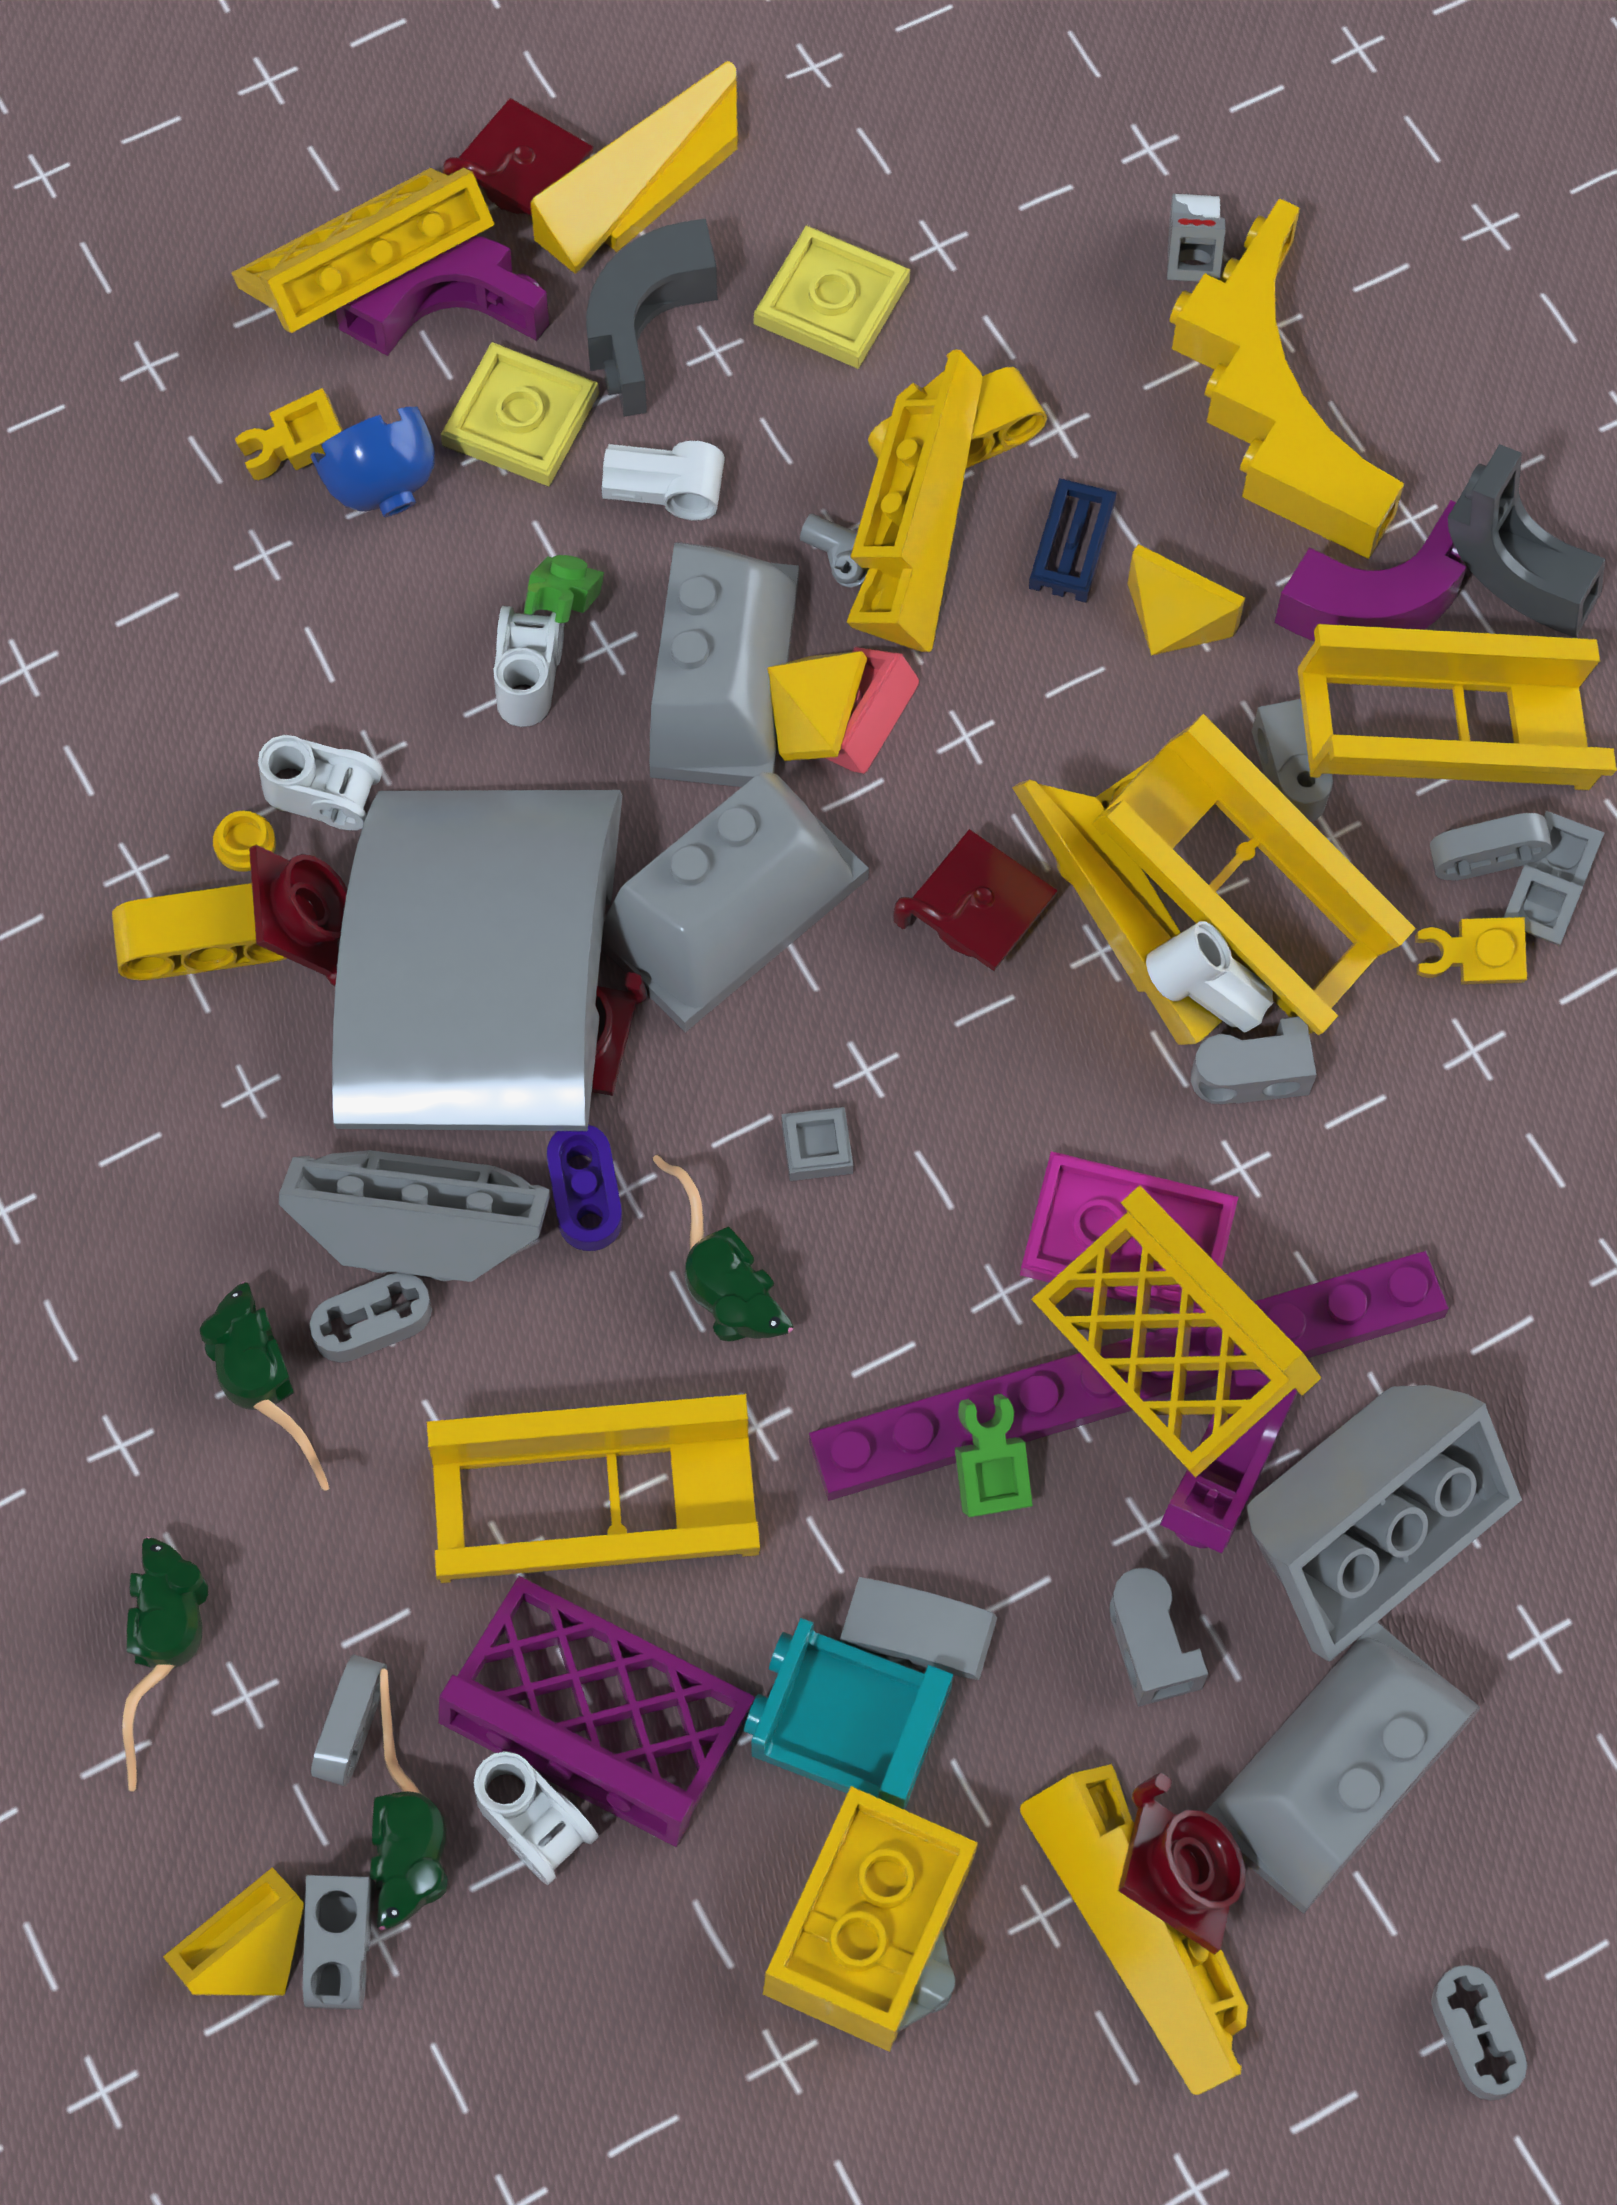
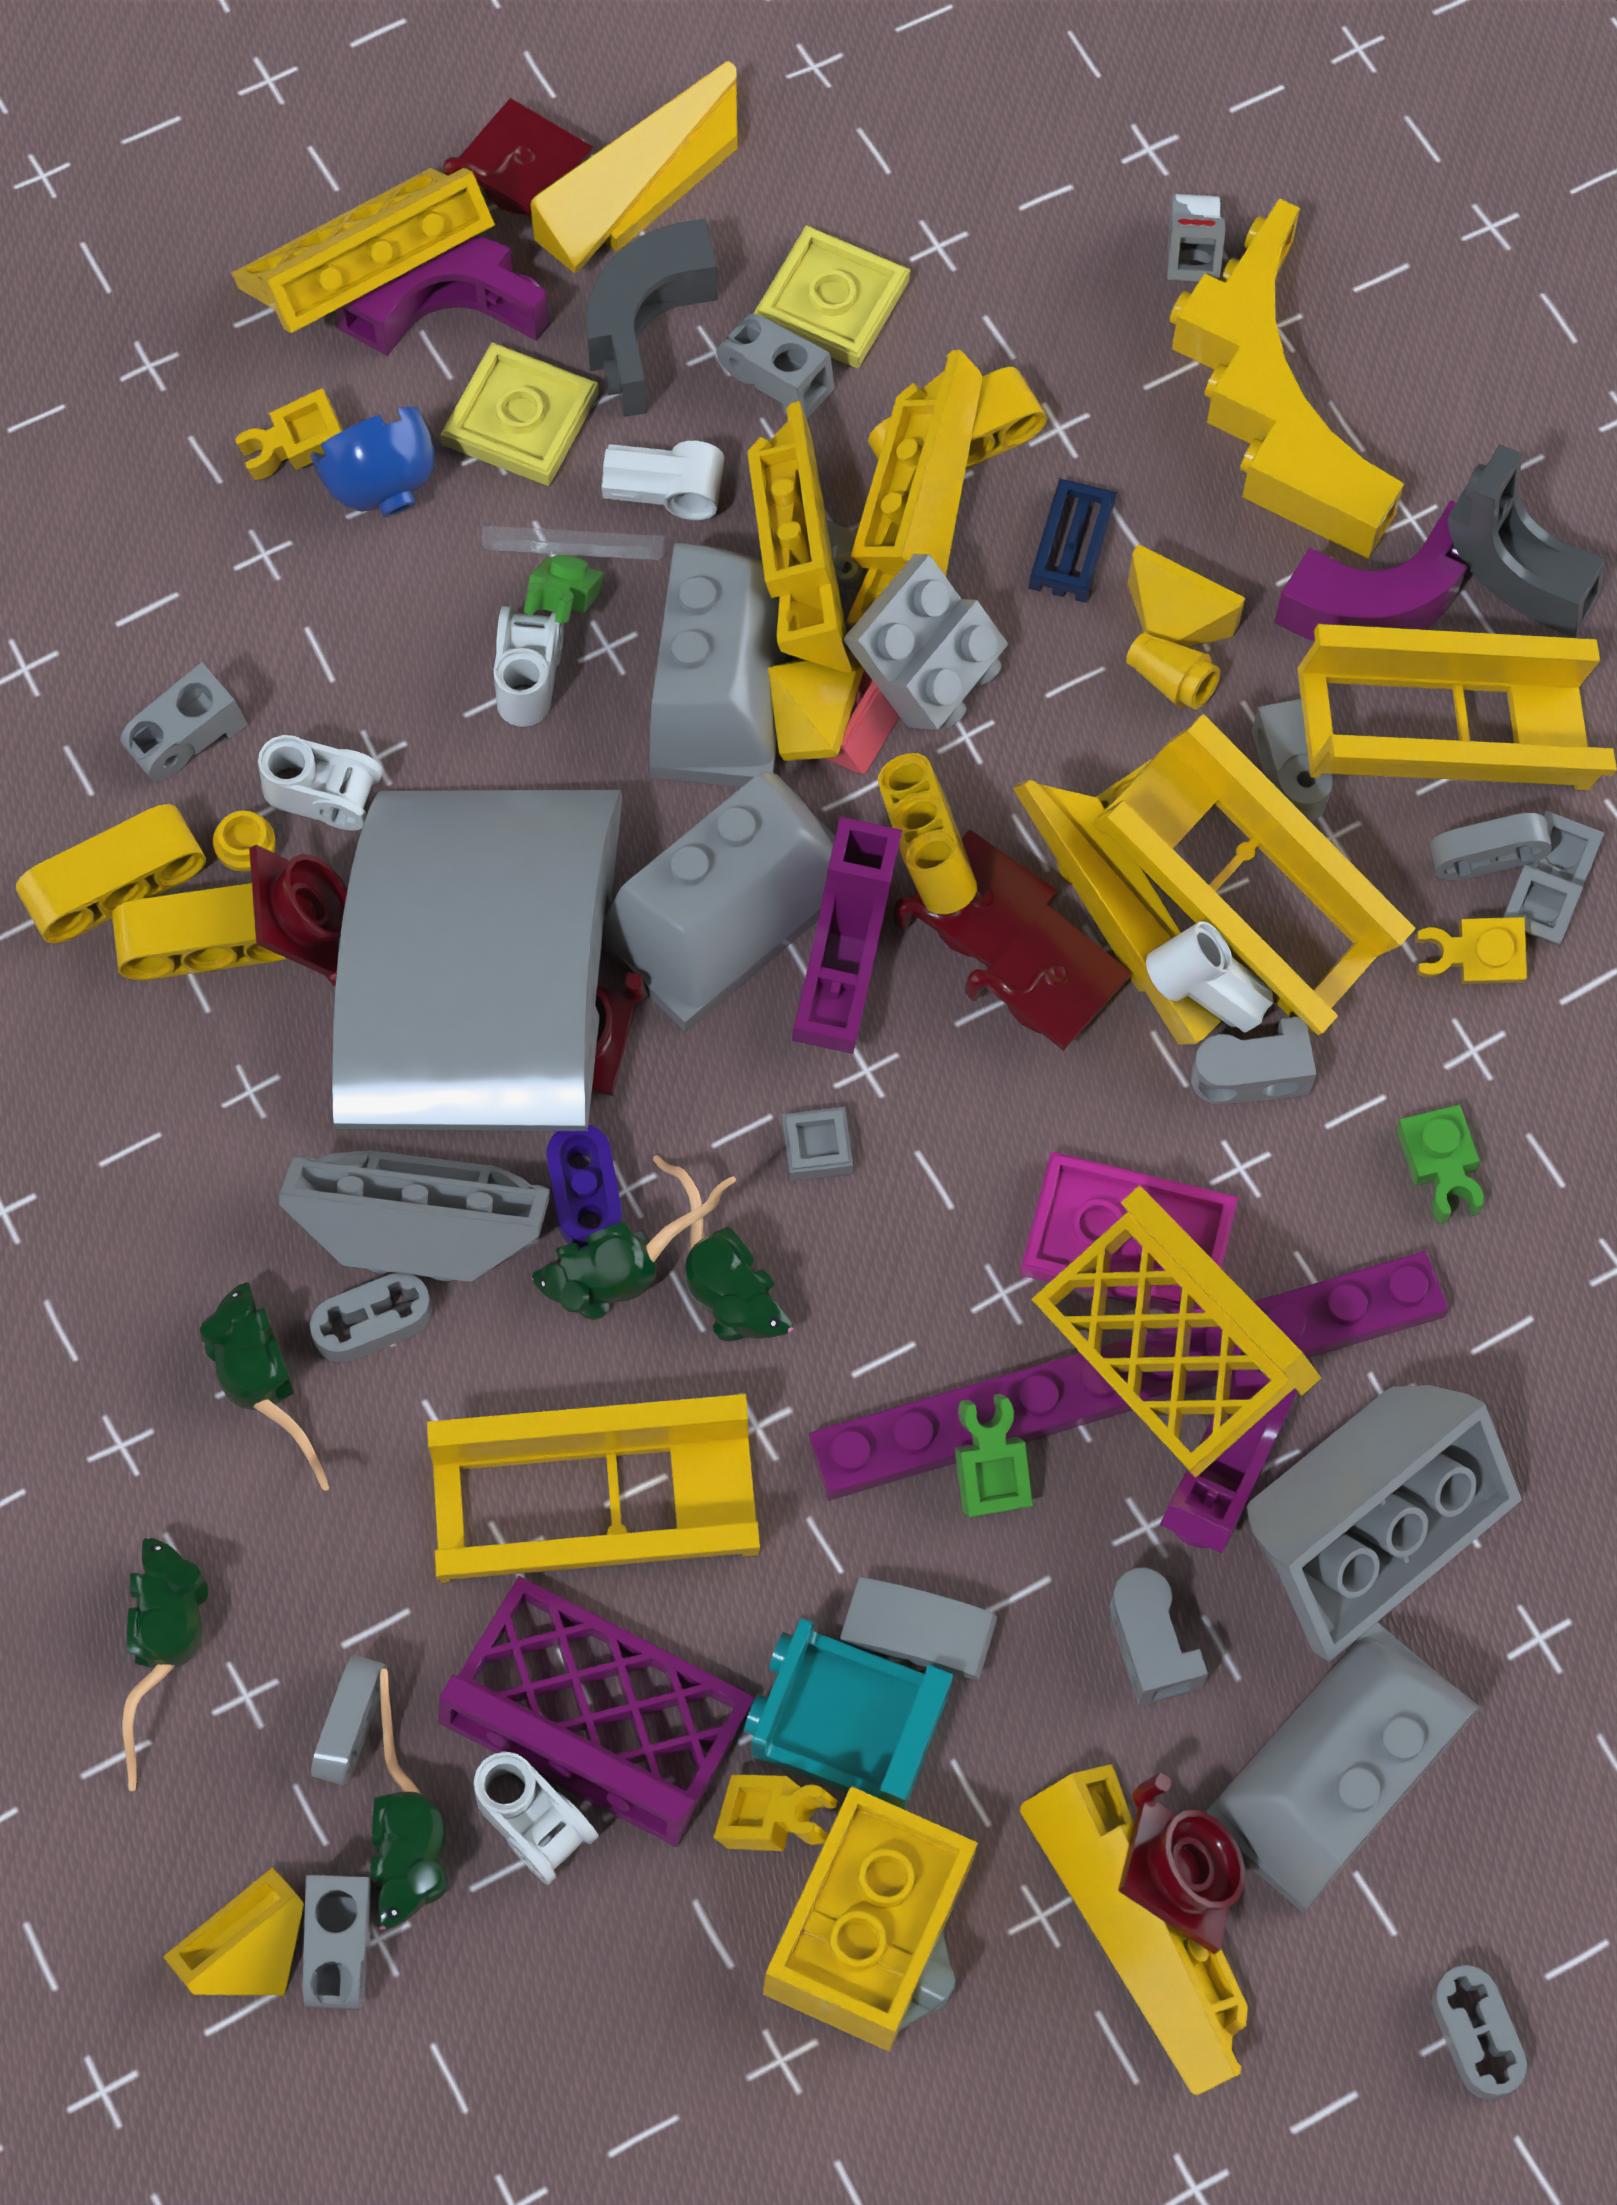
(114, 867): none -> yellow beam
(181, 724): none -> light grey leg
(574, 542): none -> clear tile
(613, 1264): none -> dark green animal
(766, 1808): none -> yellow plate
(778, 363): none -> light grey leg
(798, 544): none -> yellow wedge
(847, 935): none -> magenta arch
(926, 645): none -> light grey plate
(929, 833): none -> yellow beam
(1051, 978): none -> dark red hat
(1175, 670): none -> yellow cone
(1442, 1153): none -> bright green plate

